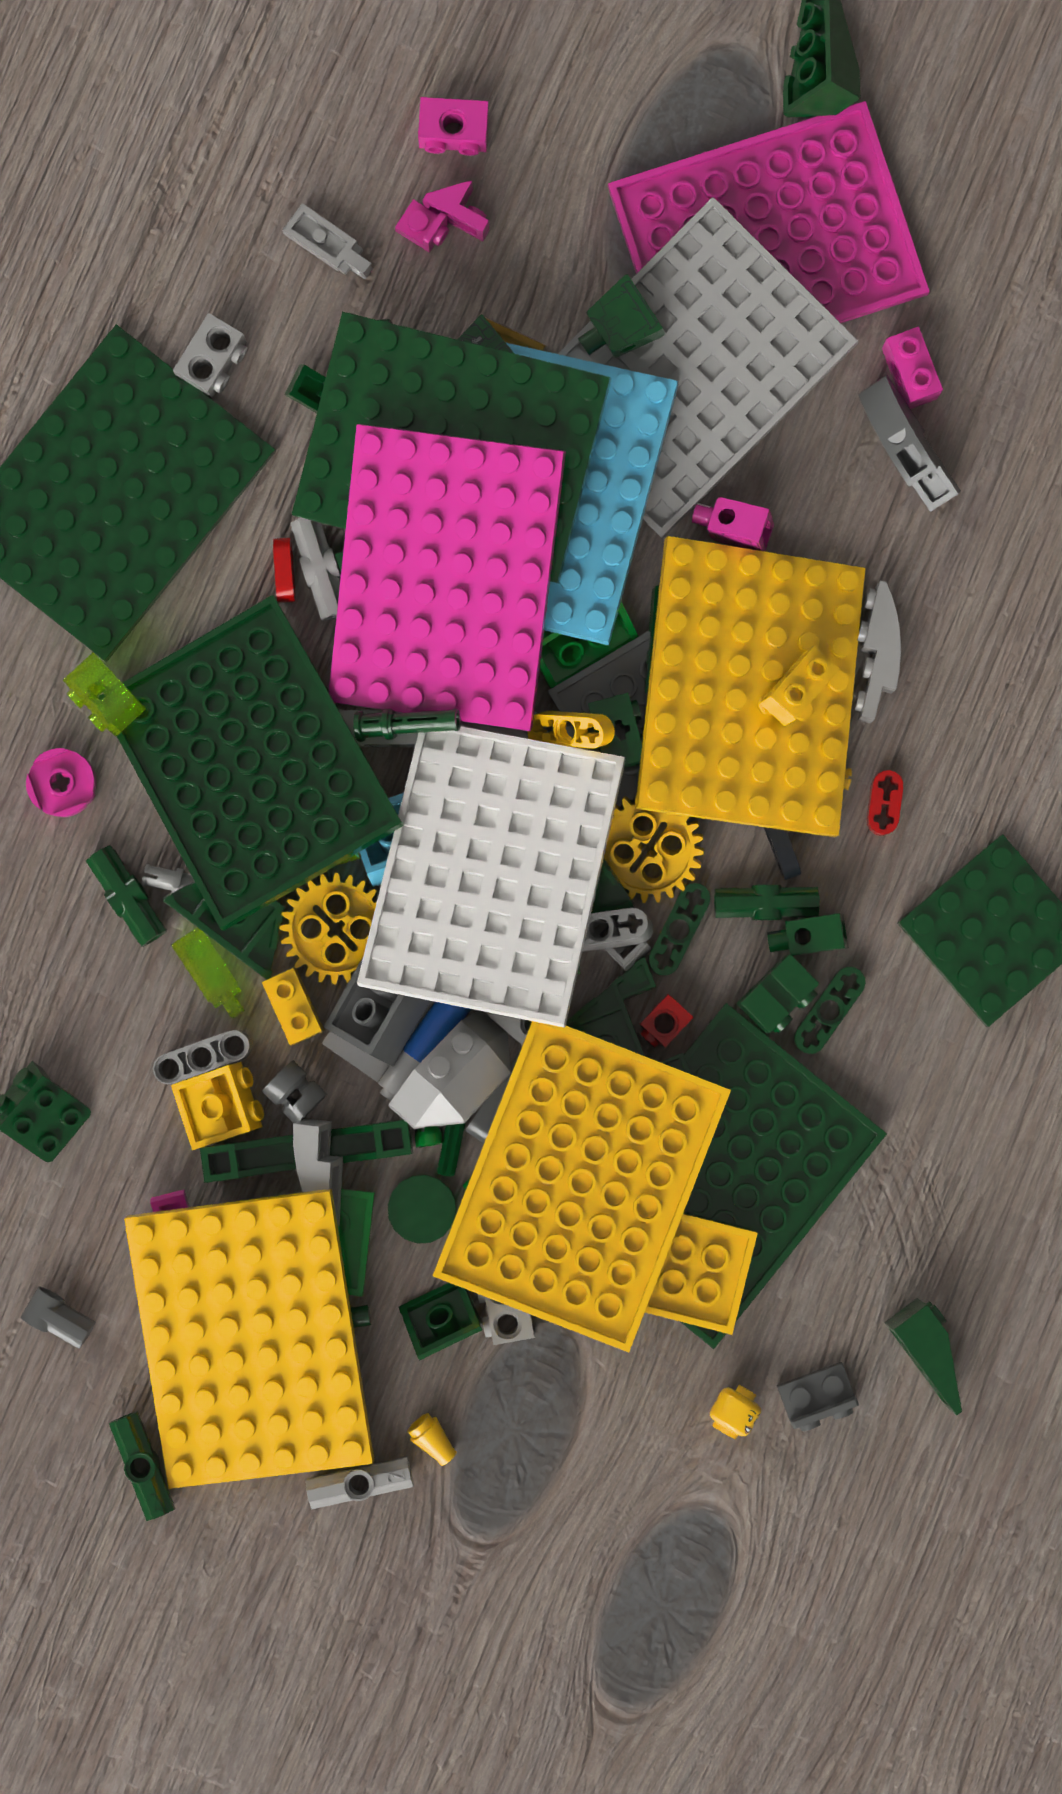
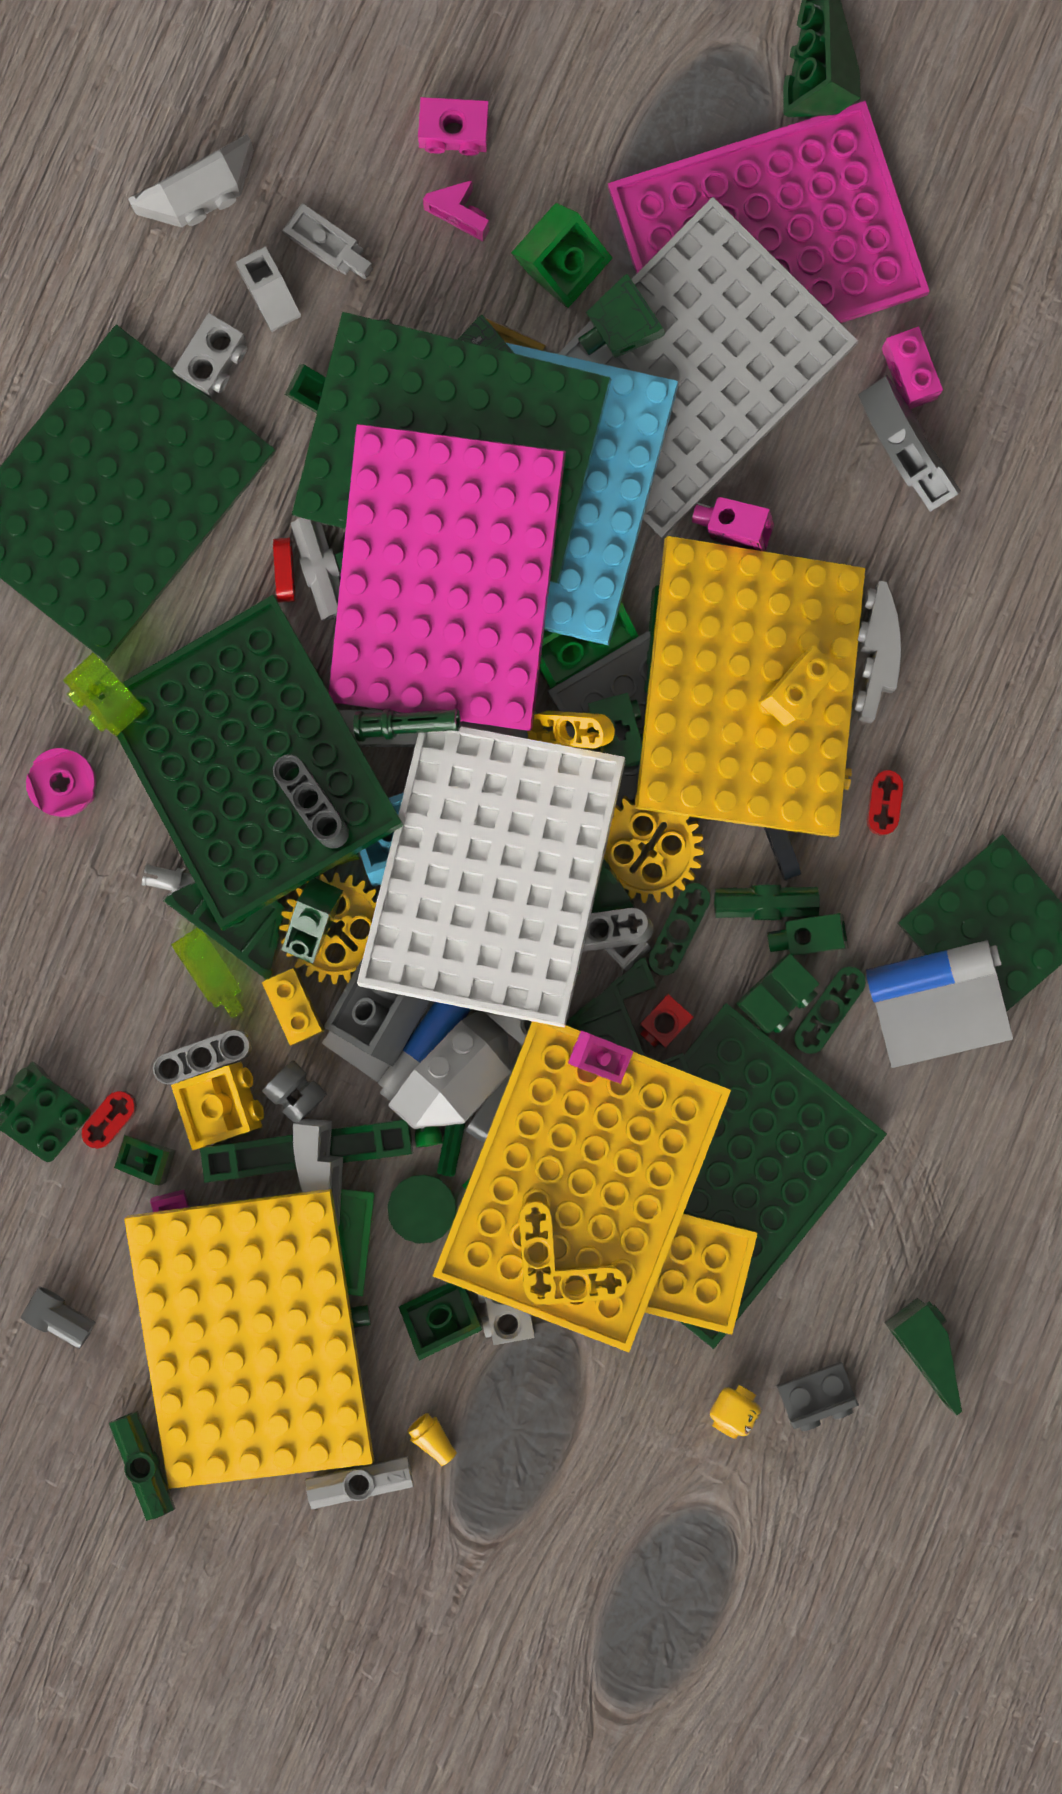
(115, 1125): none -> red beam
(126, 895): dark green piece -> none
(145, 1160): none -> dark green slope
(198, 188): none -> light grey wedge
(268, 289): none -> light grey slope
(299, 790): none -> dark grey beam
(311, 919): none -> dark green slope
(423, 226): dark pink bracket -> none
(558, 1277): none -> yellow beam
(562, 254): none -> green slope
(600, 1057): none -> dark pink slope
(940, 1003): none -> light grey door

